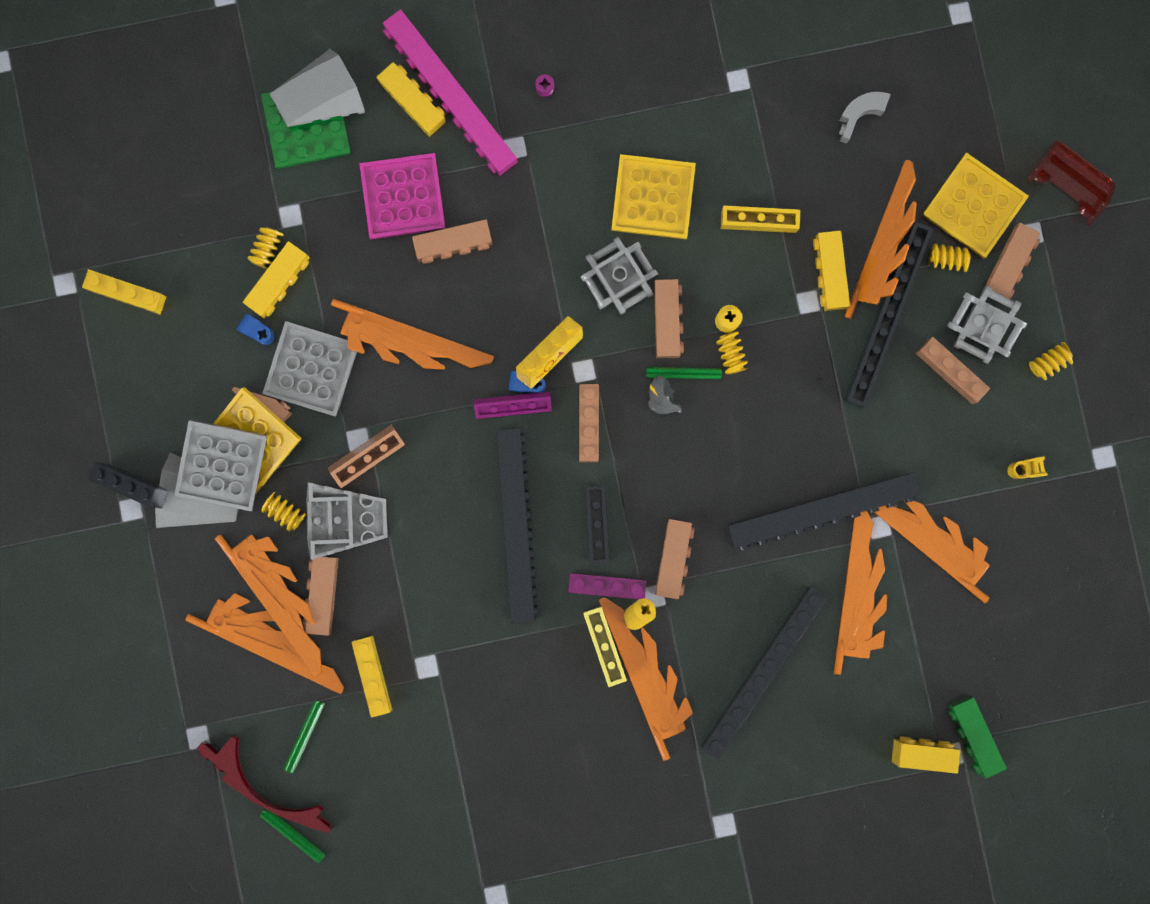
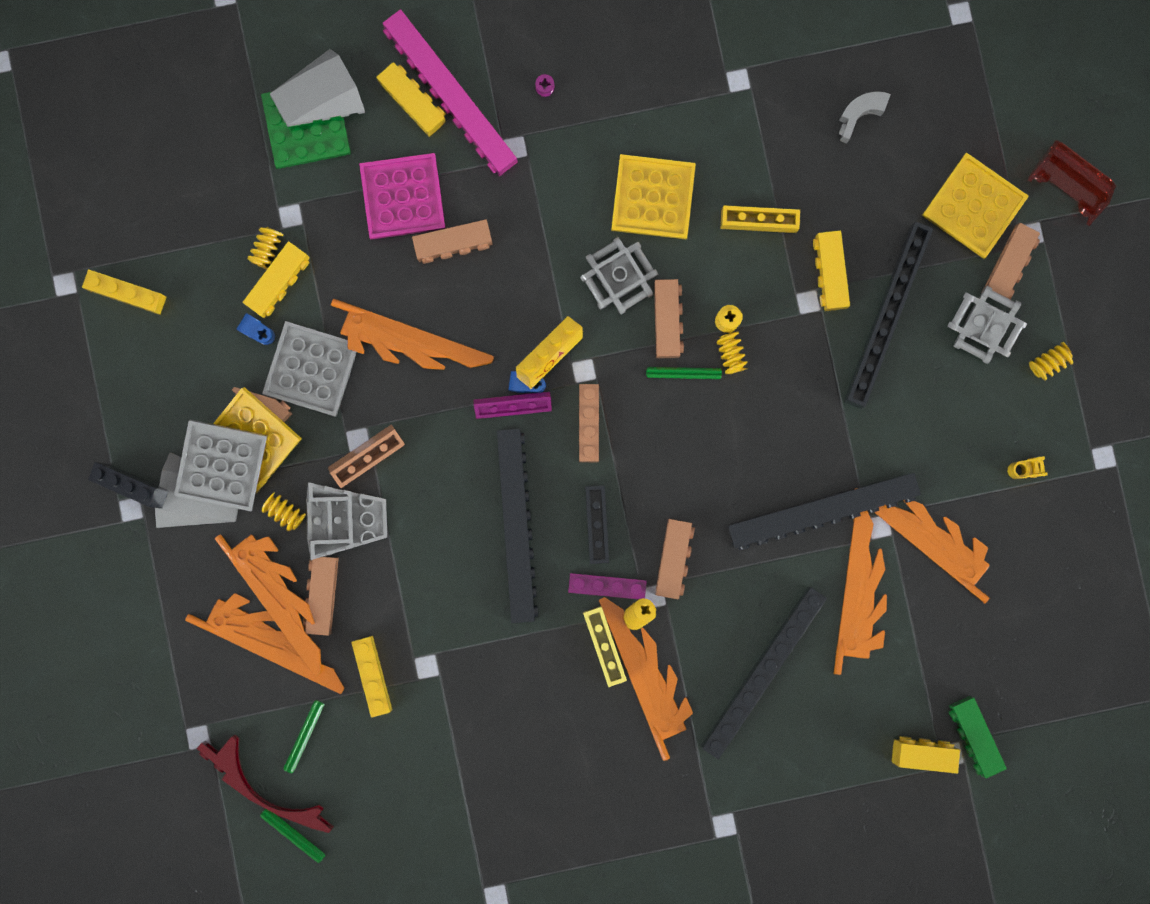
(661, 397): dark grey hair -> none
(882, 257): orange animal -> none
(949, 256): yellow piece -> none
(952, 370): nougat brick -> none

